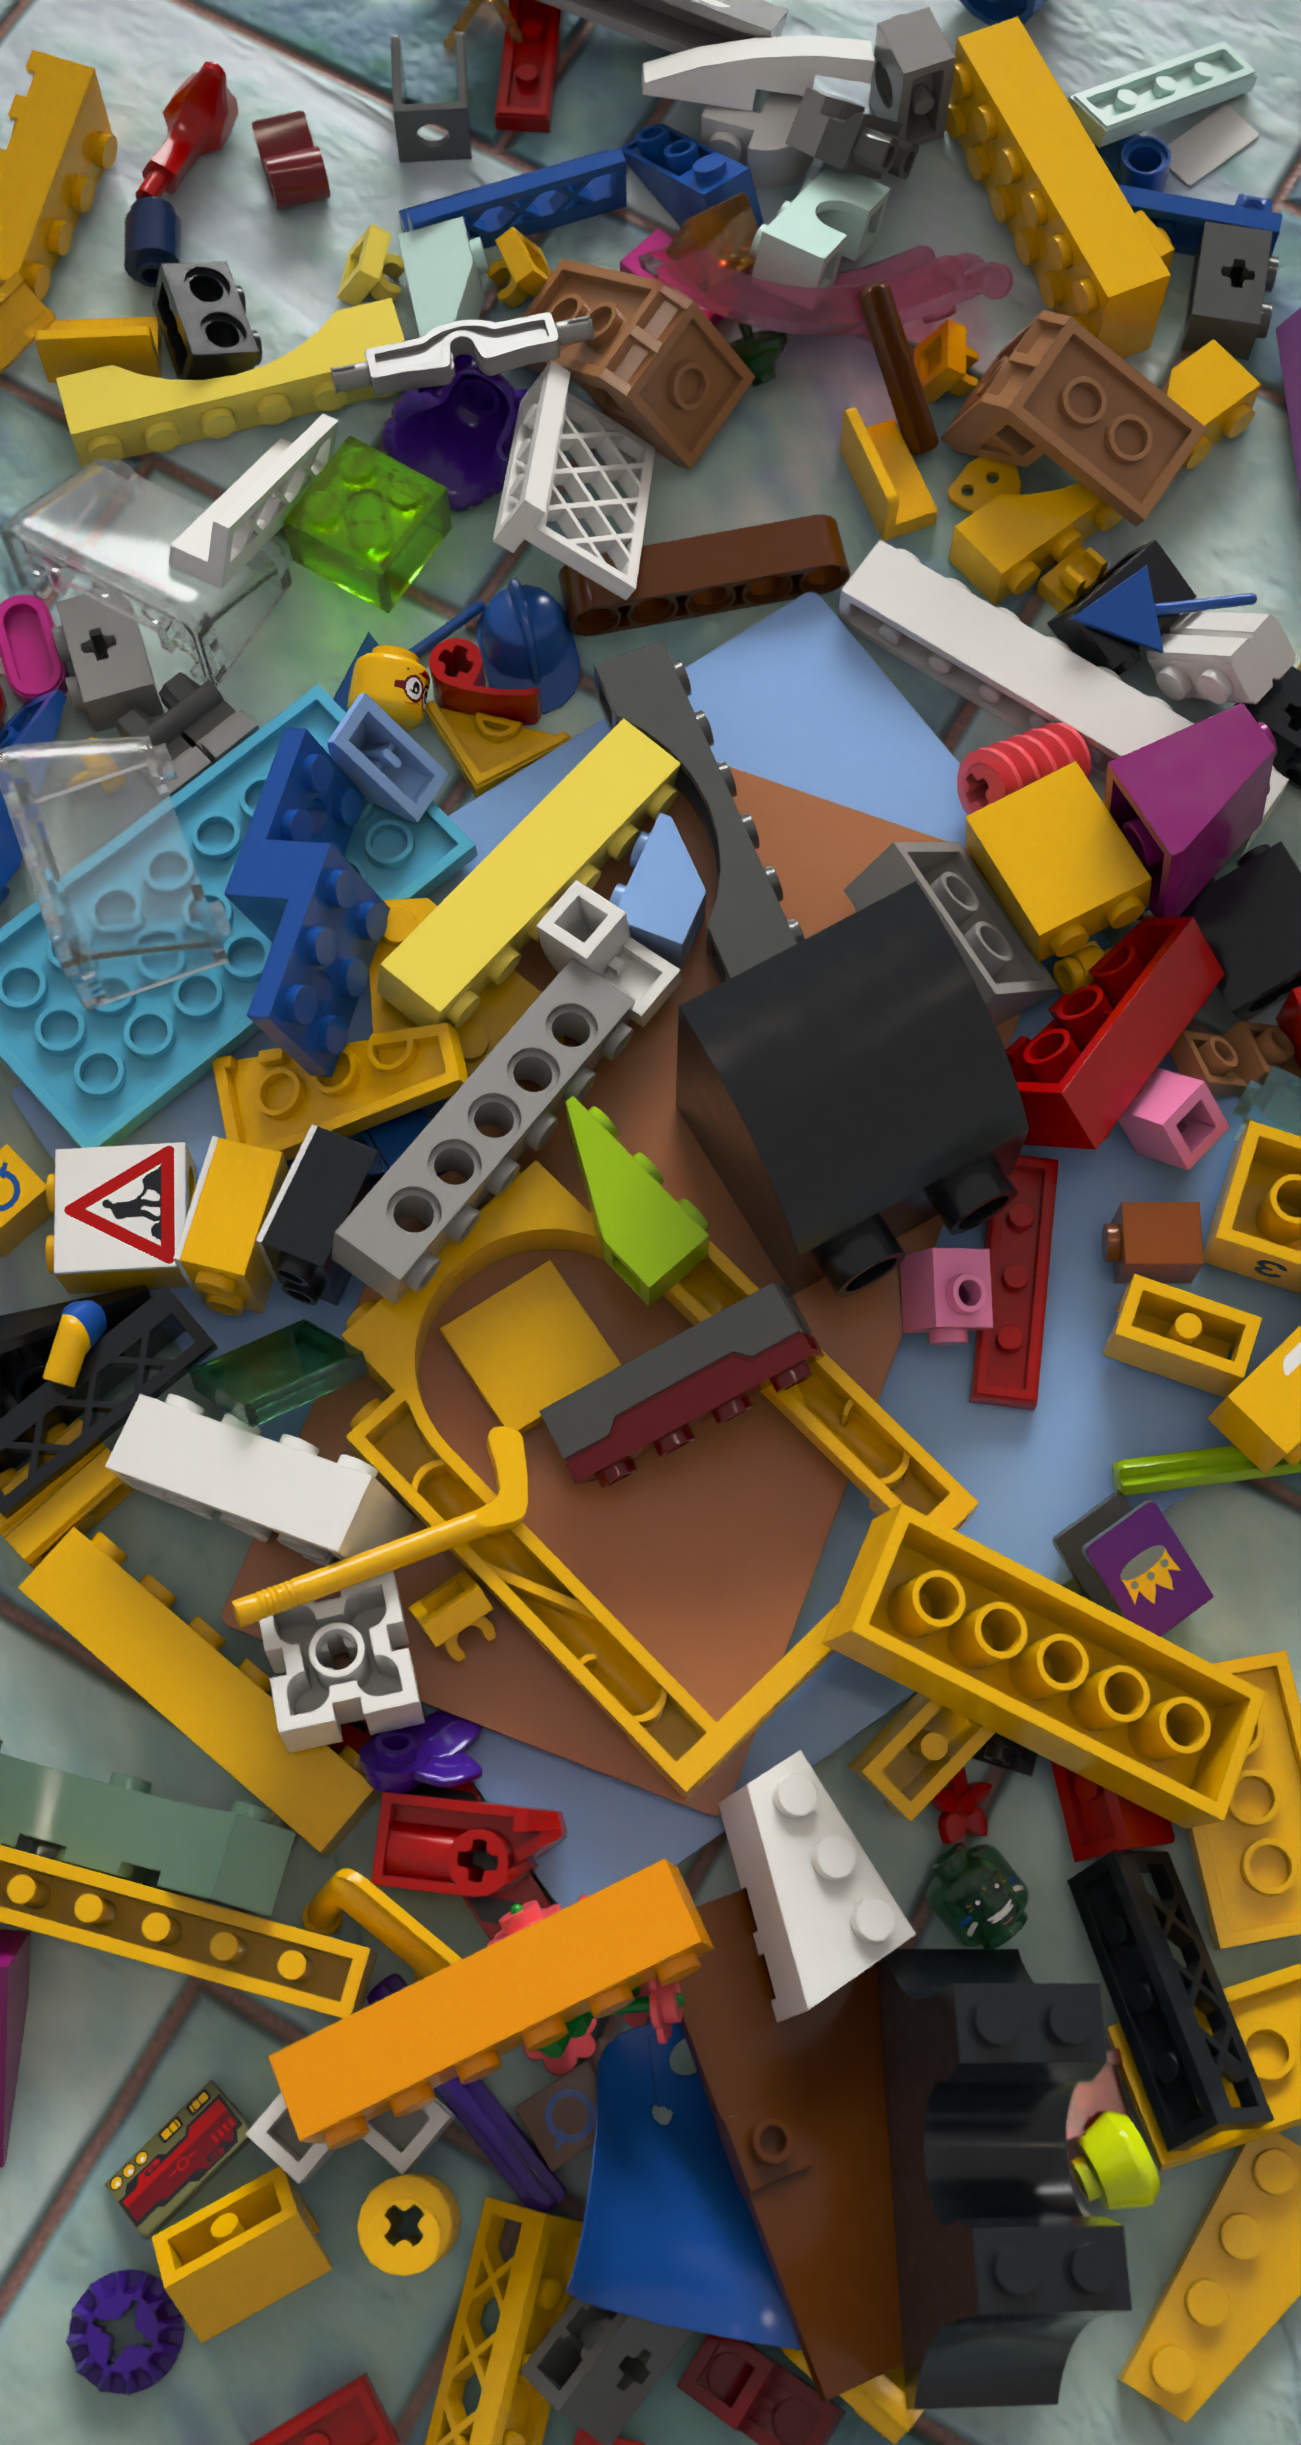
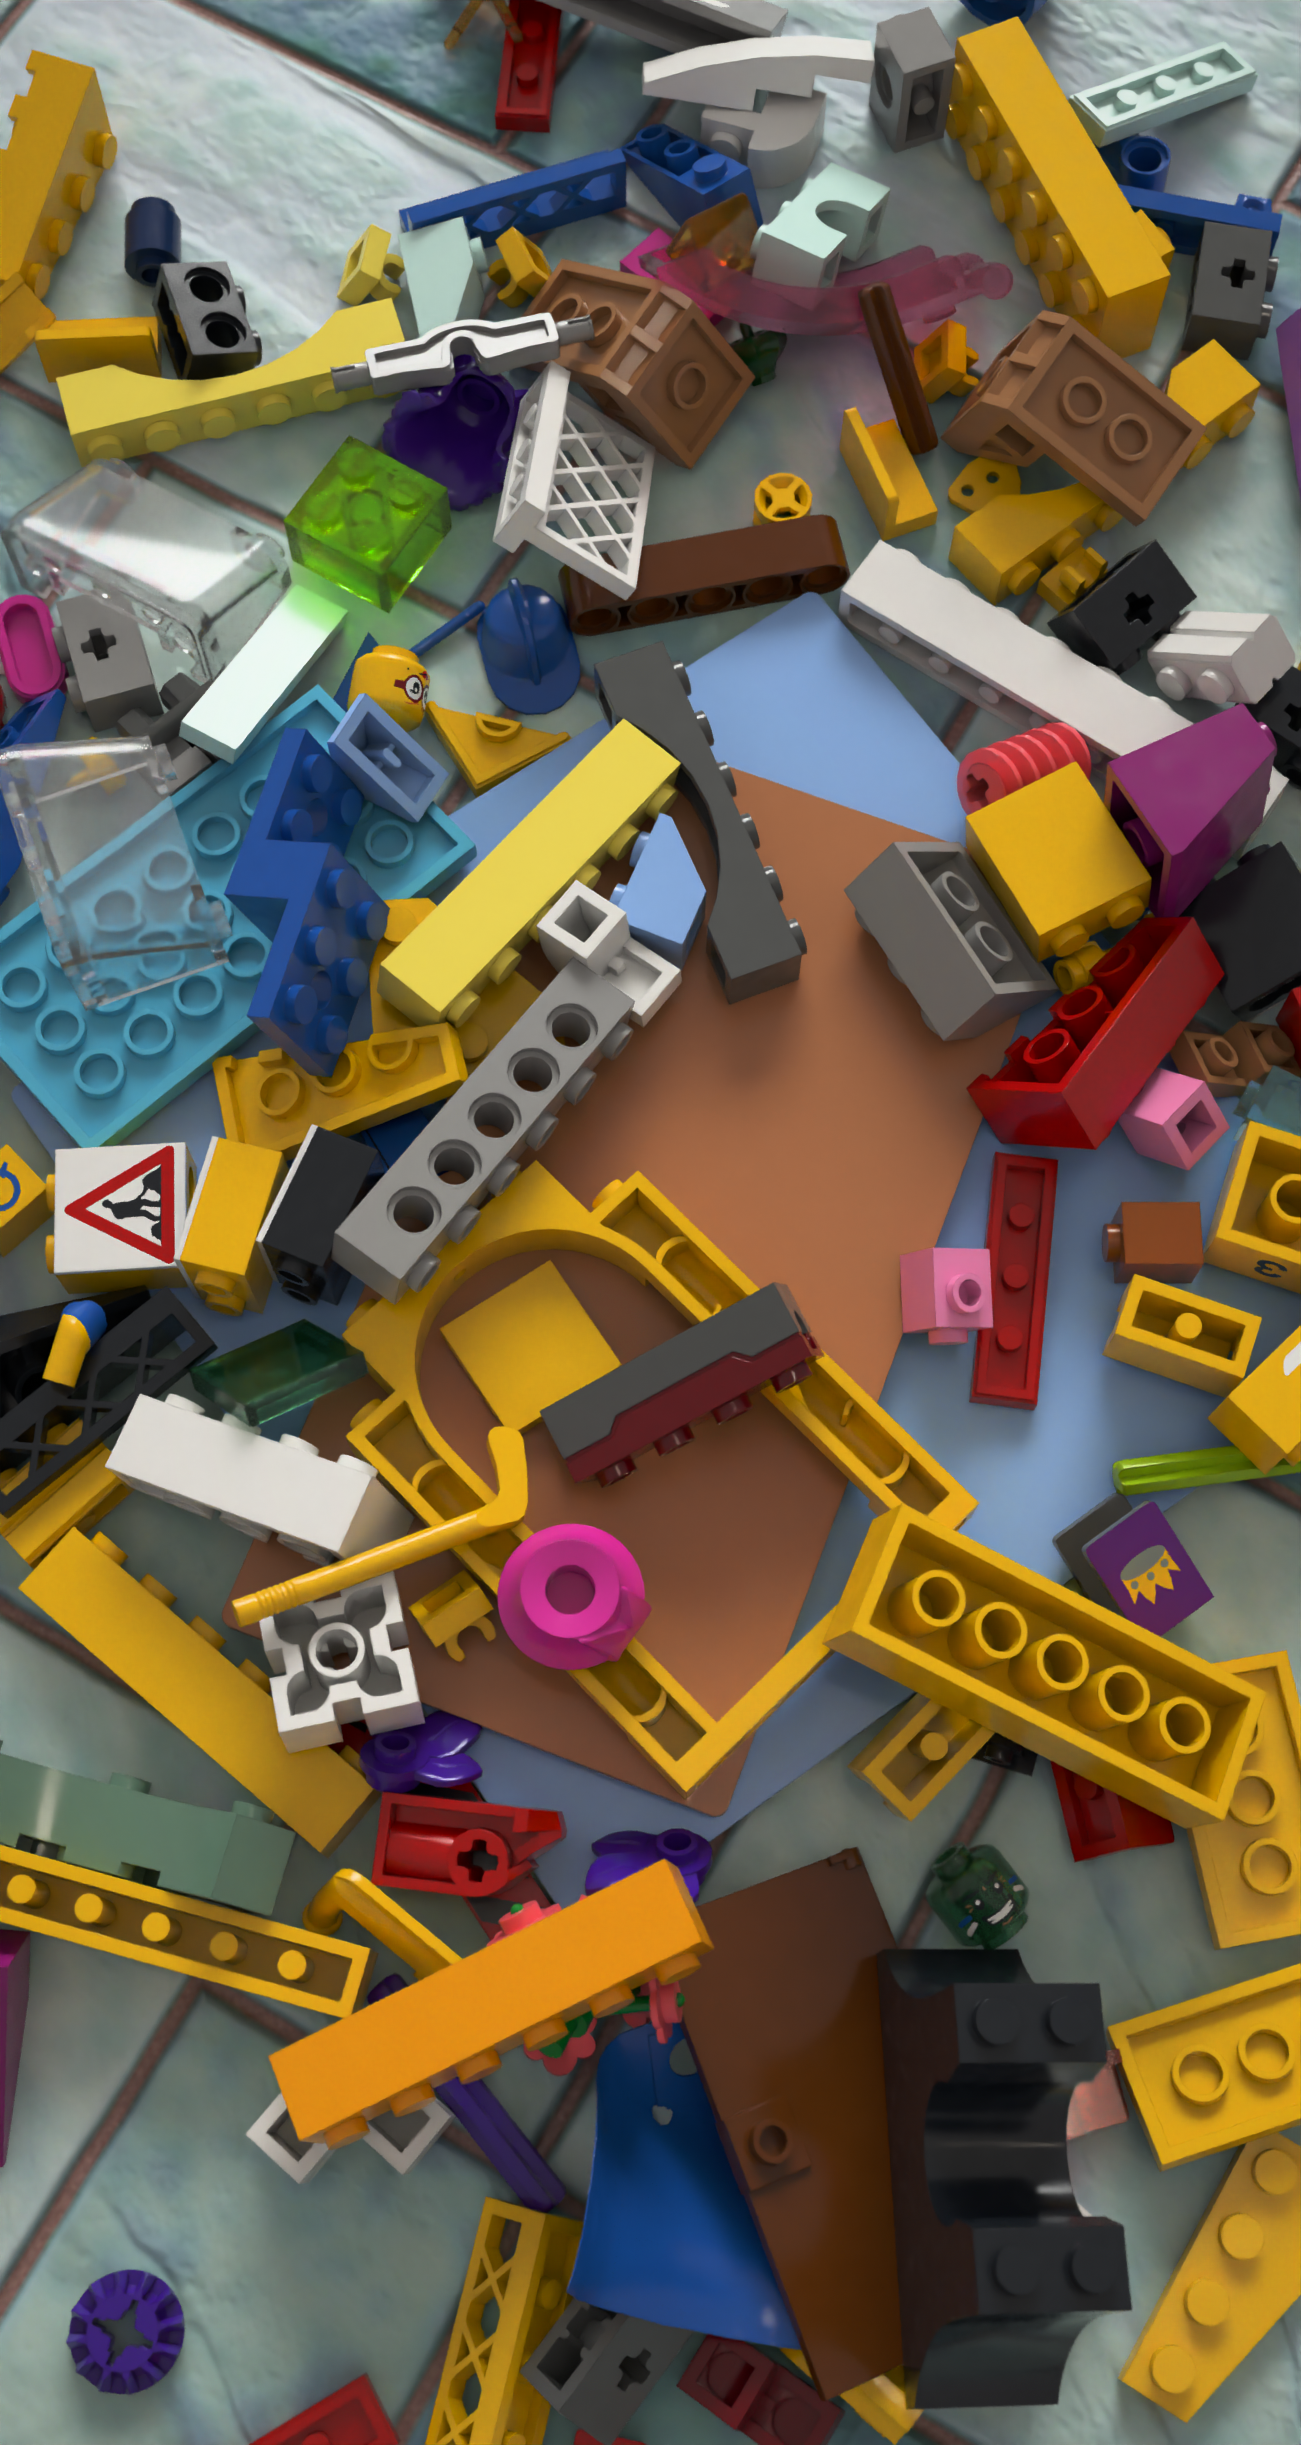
(179, 2160): slope -> none
(197, 124): red animal -> none
(240, 2254): yellow brick -> none
(253, 507): white fence -> none
(263, 674): none -> light aqua tile
(290, 160): dark red panel -> none
(380, 2221): yellow piece -> none
(451, 115): dark grey piece -> none
(461, 687): red panel -> none
(563, 2116): reddish brown brick -> none
(572, 1597): none -> dark pink piece
(631, 1851): none -> dark purple plate
(637, 1222): lime slope -> none
(779, 495): none -> yellow wheel
(809, 1886): white wedge -> none
(848, 138): dark grey hips -> none
(853, 1094): black brick -> none
(960, 1808): red plant -> none
(1115, 2164): neon yellow cone -> none
(1131, 613): blue piece -> none
(1157, 1998): black fence -> none
(1209, 144): white sticker -> none

